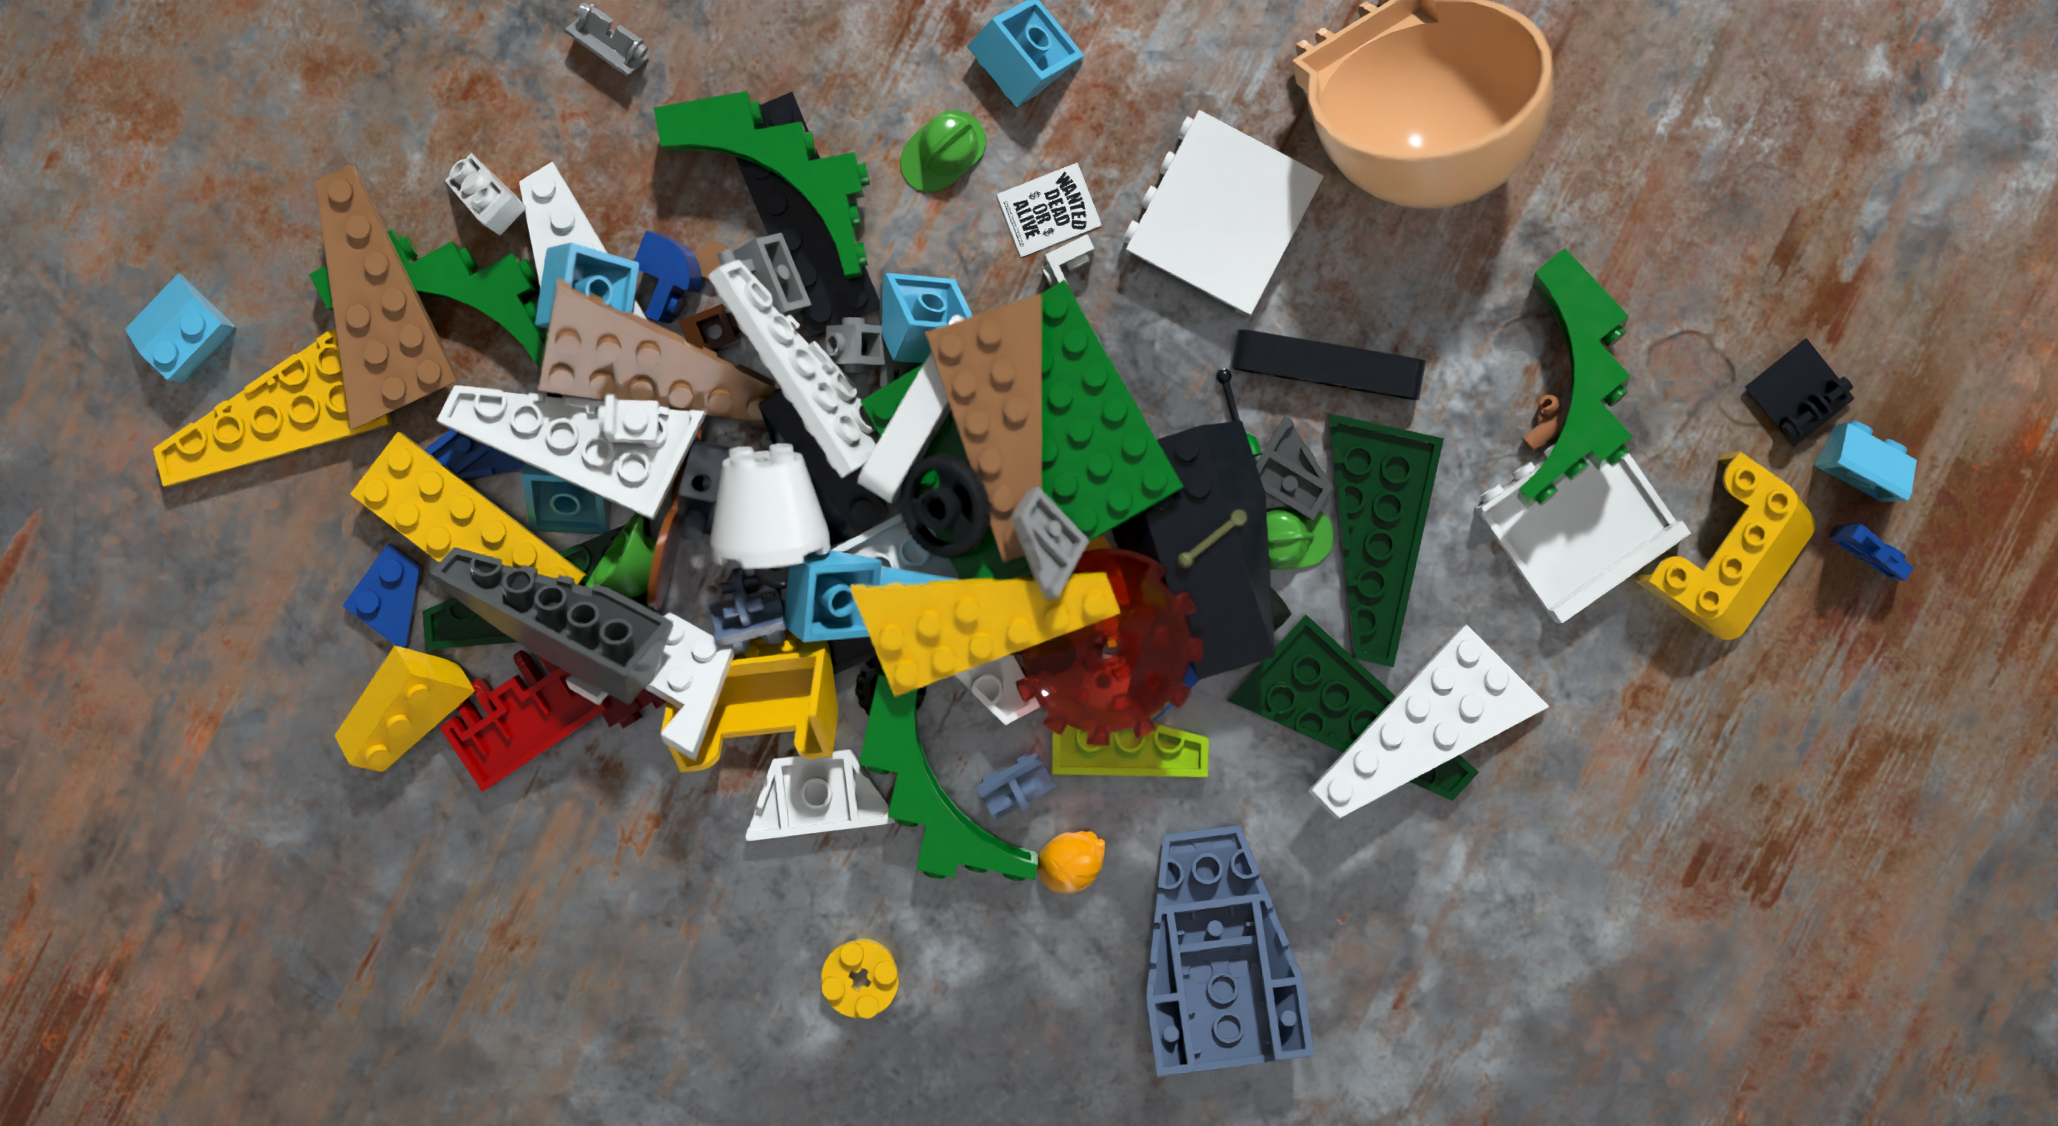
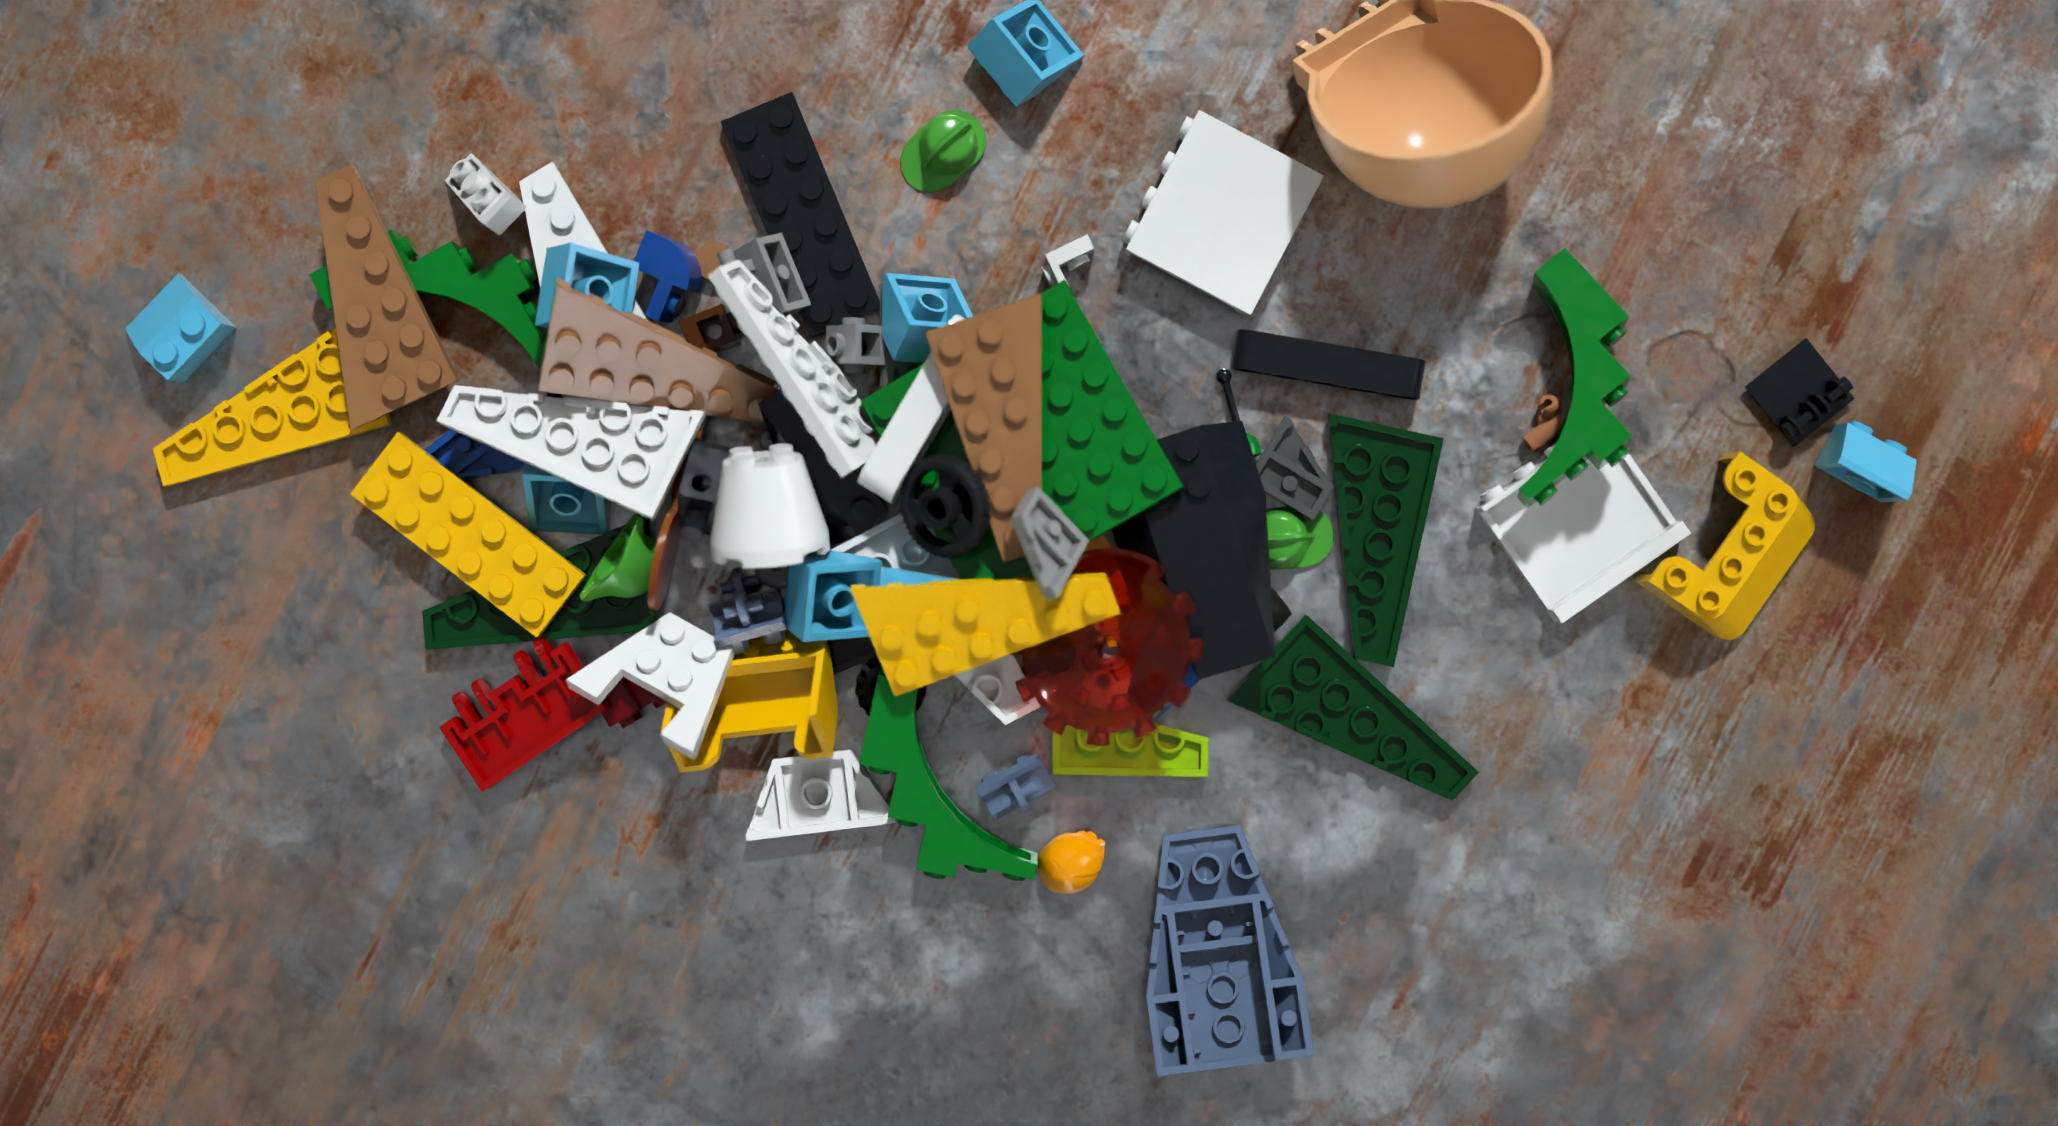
(388, 595): blue wing -> none
(400, 707): yellow wedge -> none
(568, 624): dark grey wedge -> none
(618, 47): light grey hinge -> none
(629, 420): white bracket -> none
(730, 127): green arch -> none
(839, 987): yellow plate -> none
(1049, 209): white sticker -> none
(1237, 518): olive hinge -> none
(1442, 712): white wing -> none
(1872, 550): blue wing -> none

